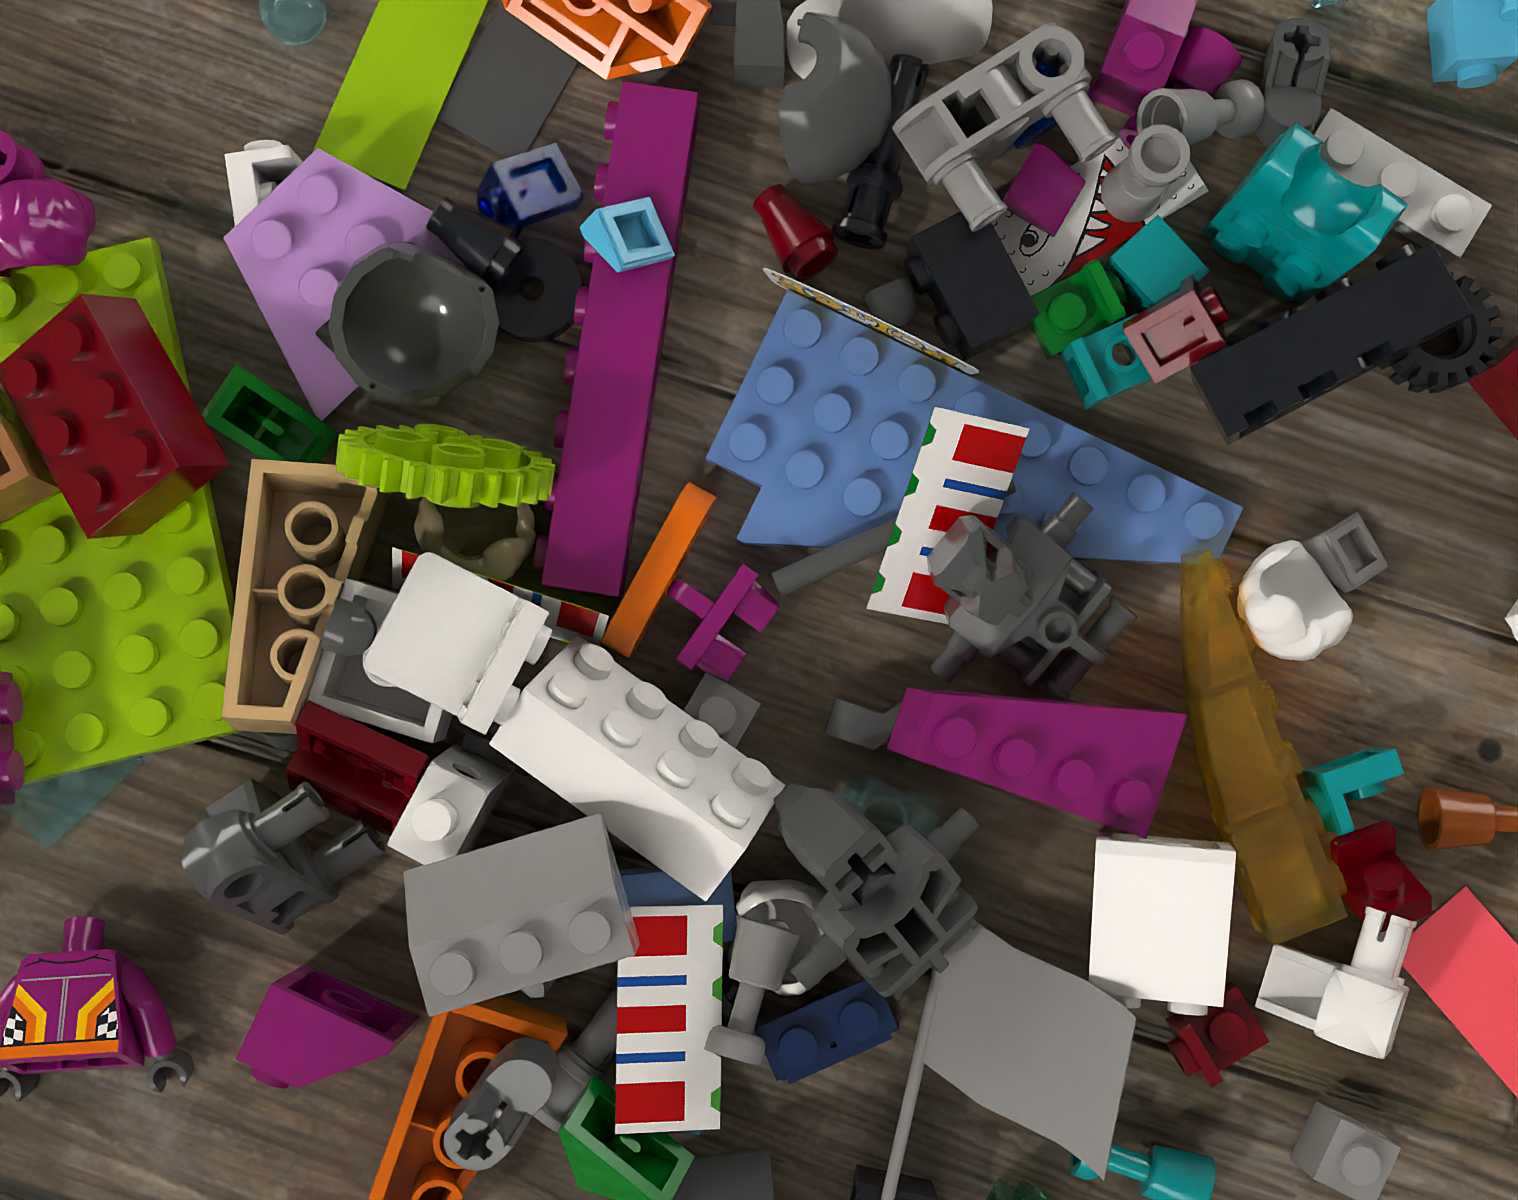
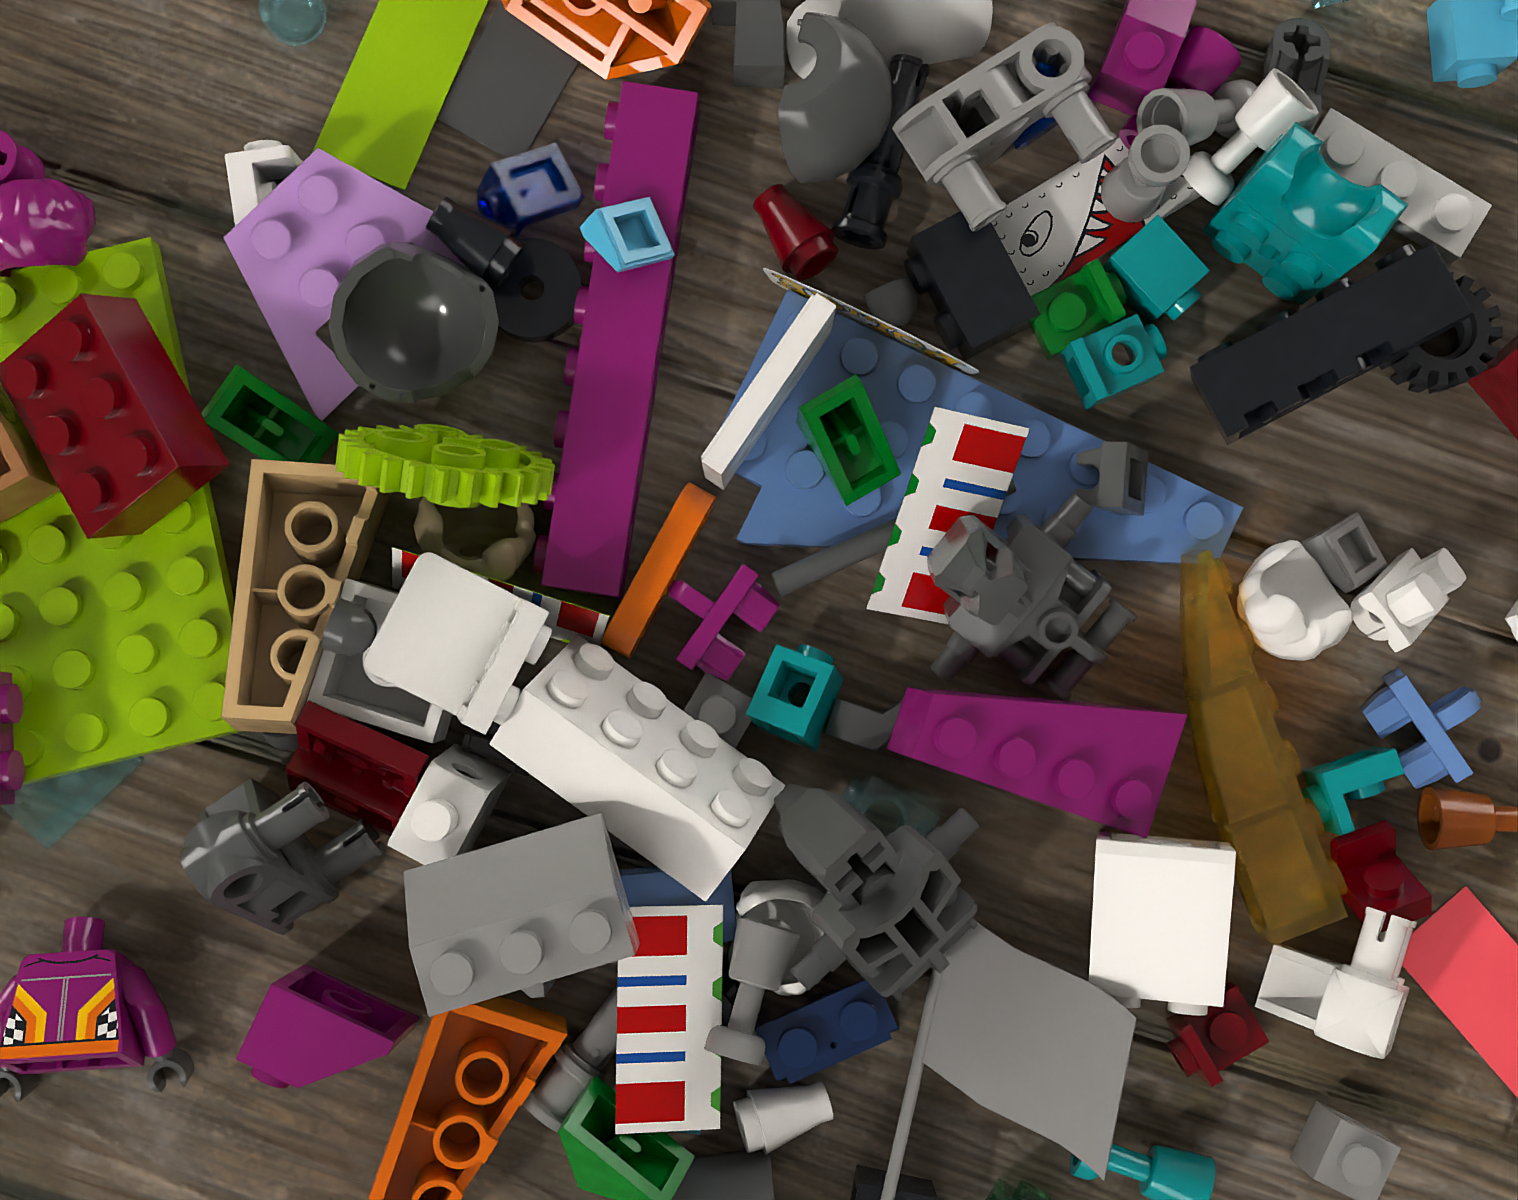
(481, 1128): dark grey piece -> none
(768, 390): none -> white tile
(780, 1114): none -> white cone
(784, 676): none -> teal brick
(848, 440): none -> green slope
(1044, 190): magenta slope -> none
(1121, 478): none -> dark grey tile
(1178, 329): bracket -> none
(1261, 120): none -> white piece
(1406, 597): none -> white hips
(1434, 754): none -> medium blue hips

